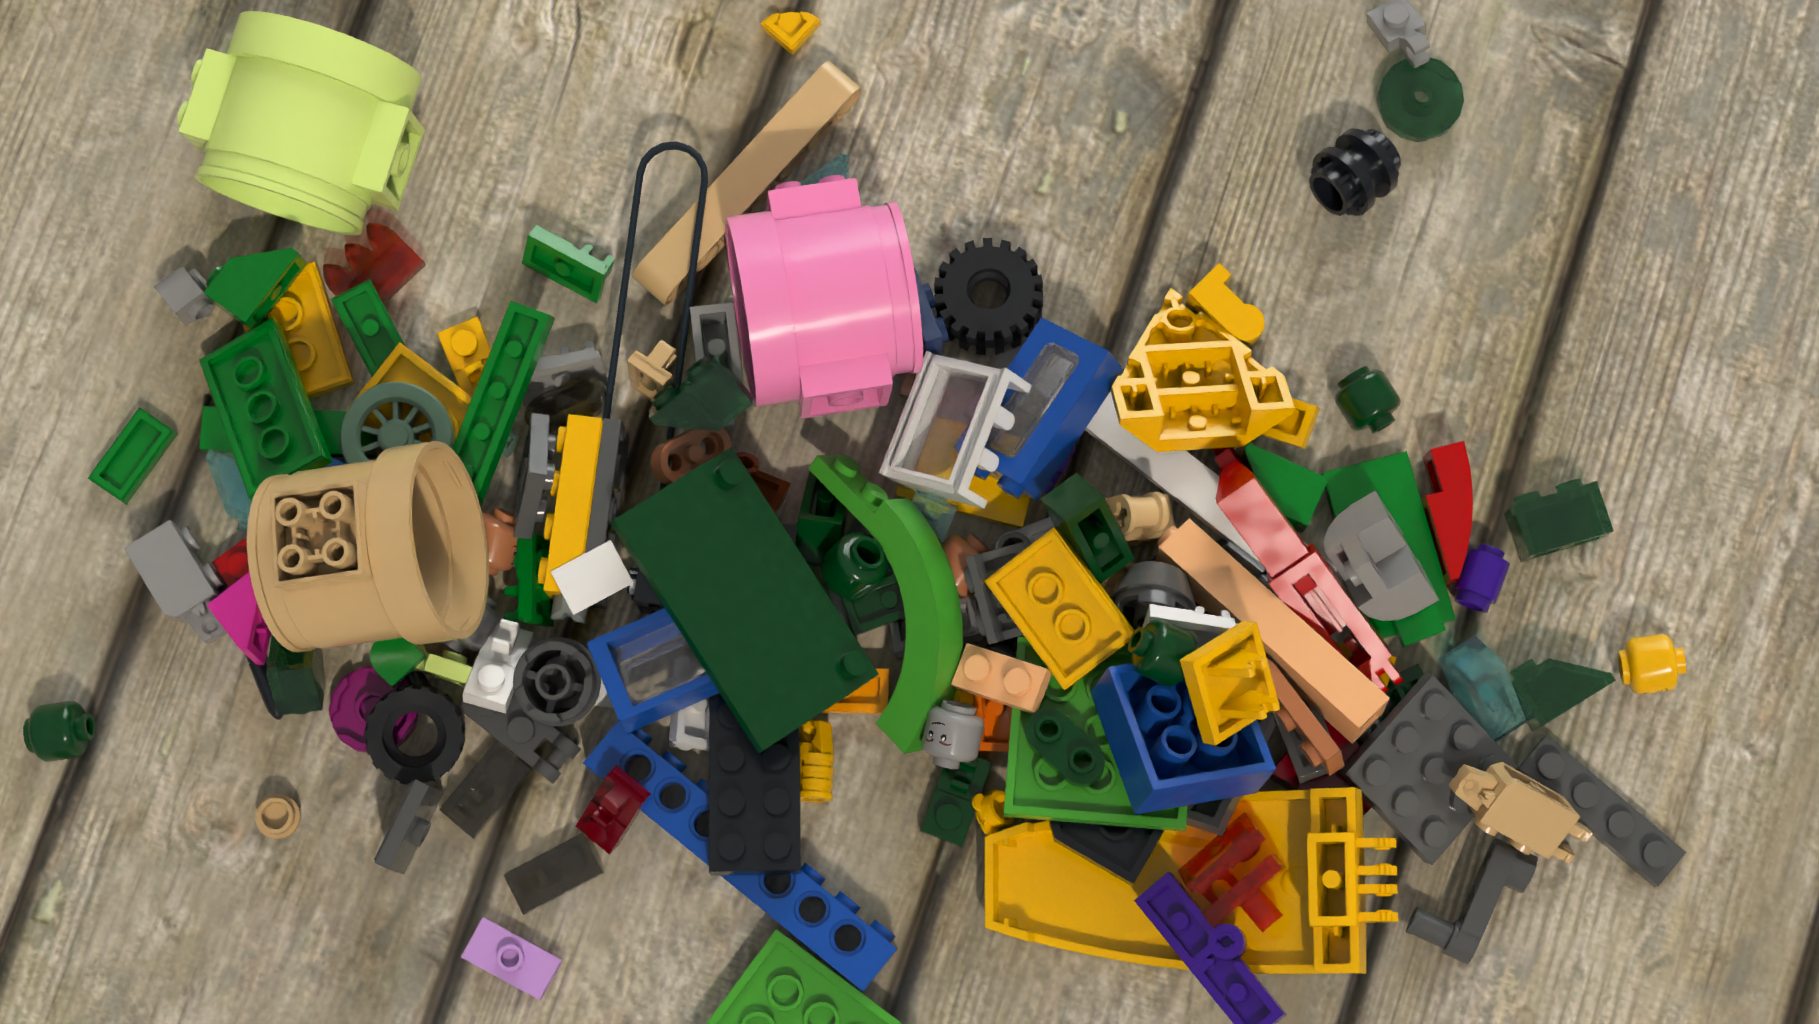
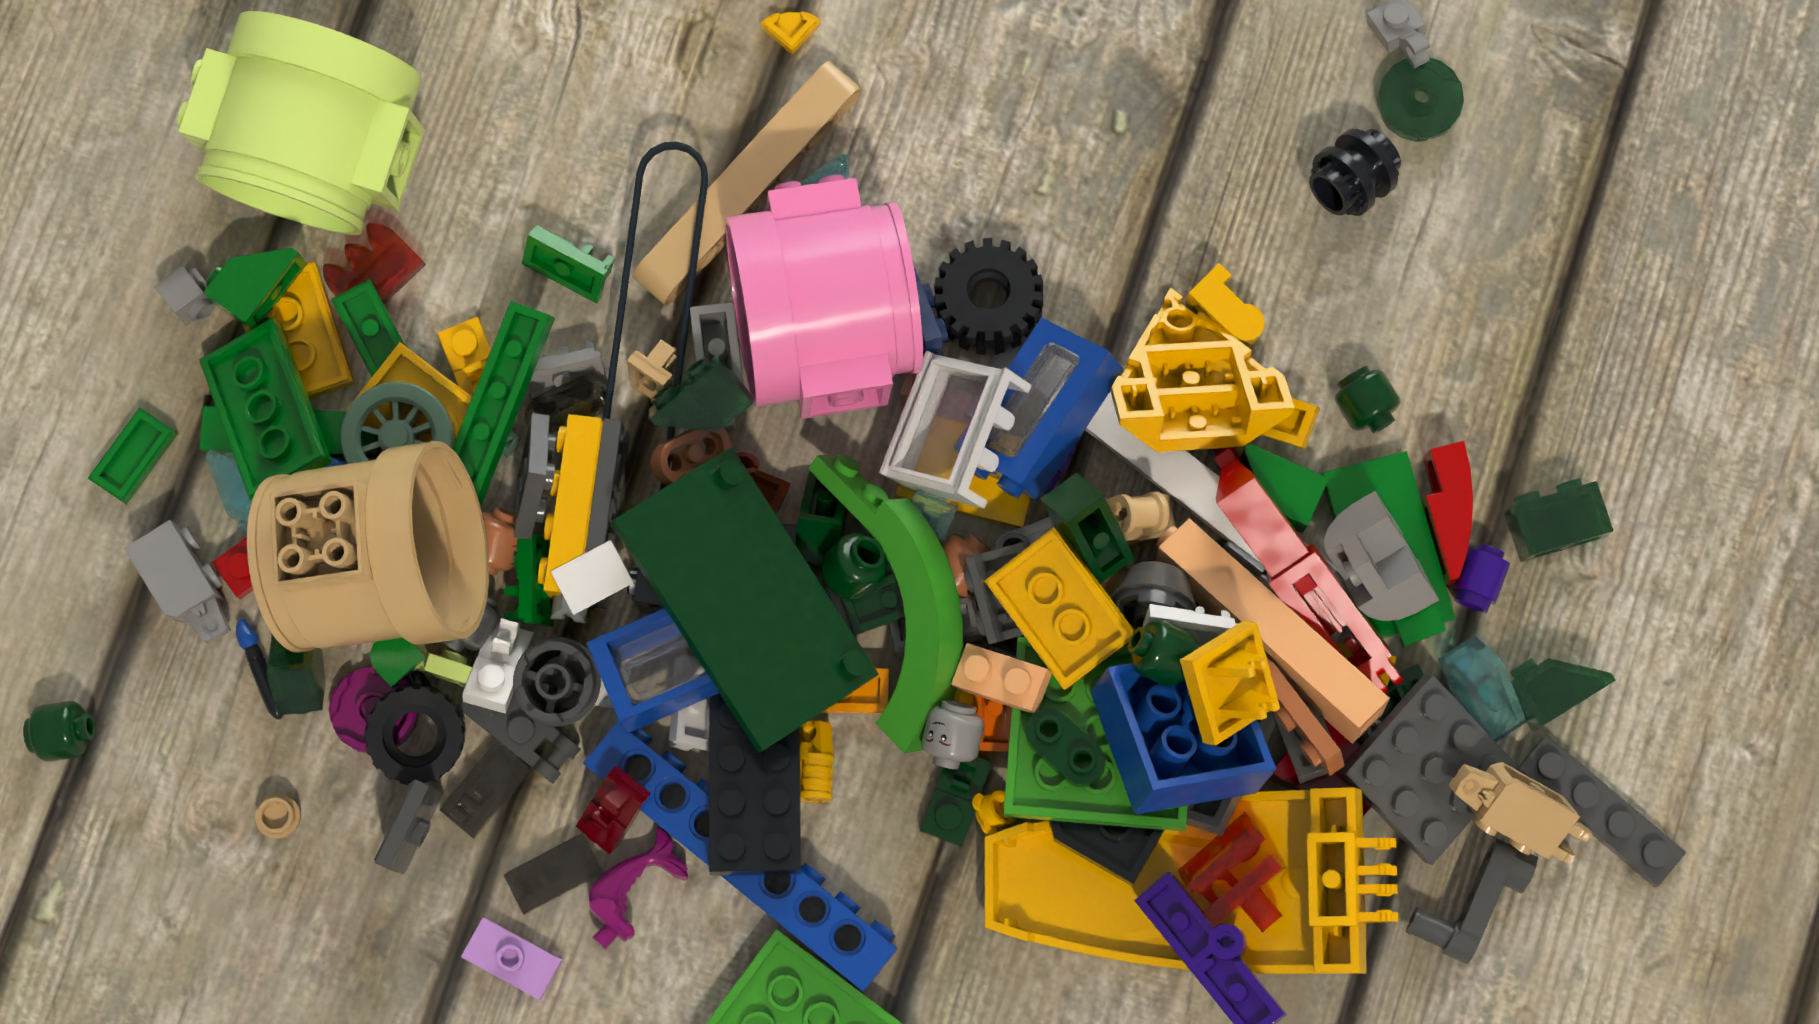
(242, 619): dark pink slope -> none
(609, 891): none -> magenta animal
(1651, 664): yellow head -> none

